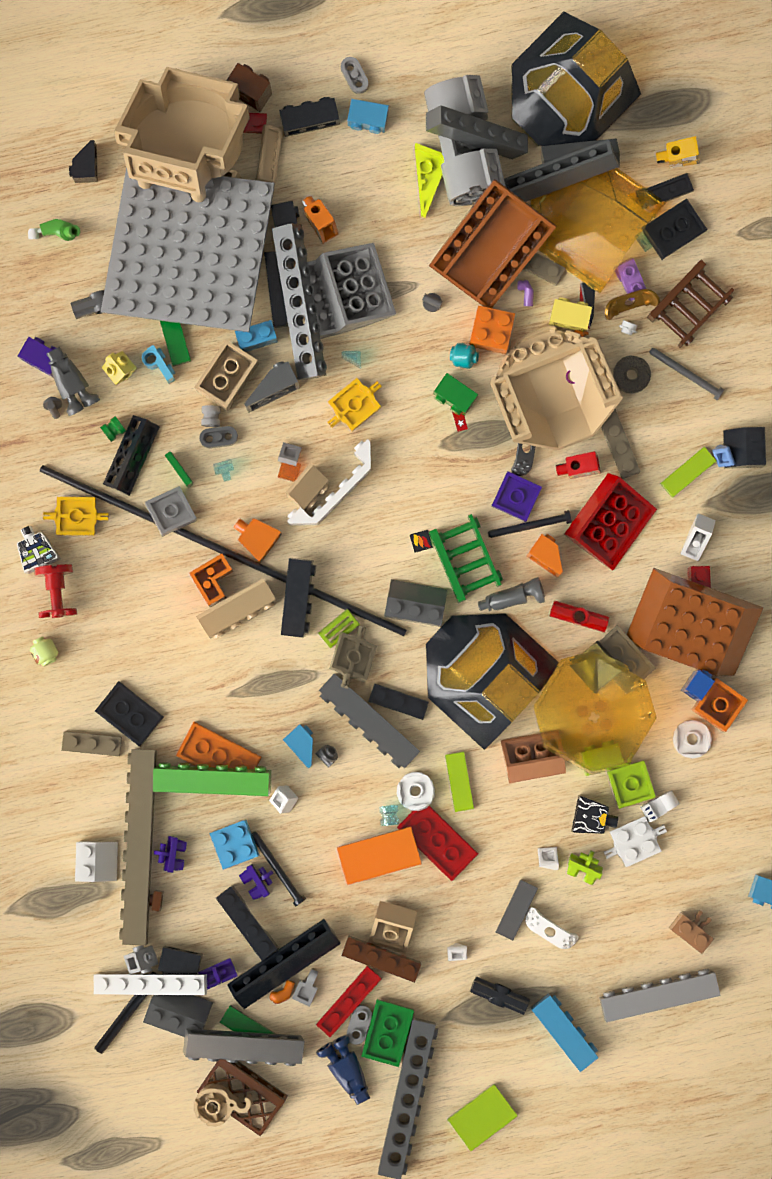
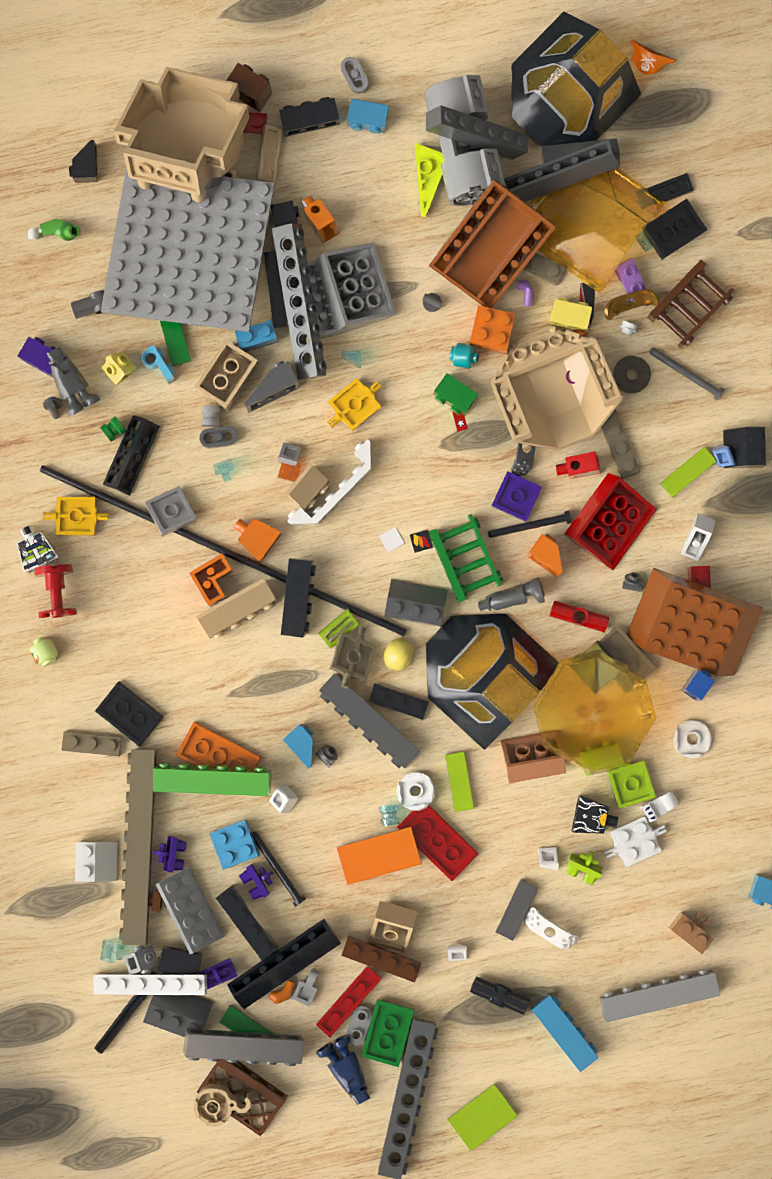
(109, 951): none -> clear light blue tile
(179, 469): green tile -> none
(190, 910): none -> light grey plate
(391, 539): none -> white sticker
(398, 654): none -> light yellow hair
(633, 582): none -> dark grey plate
(648, 60): none -> orange hat
(687, 153): yellow torso -> none
(720, 705): orange brick -> none

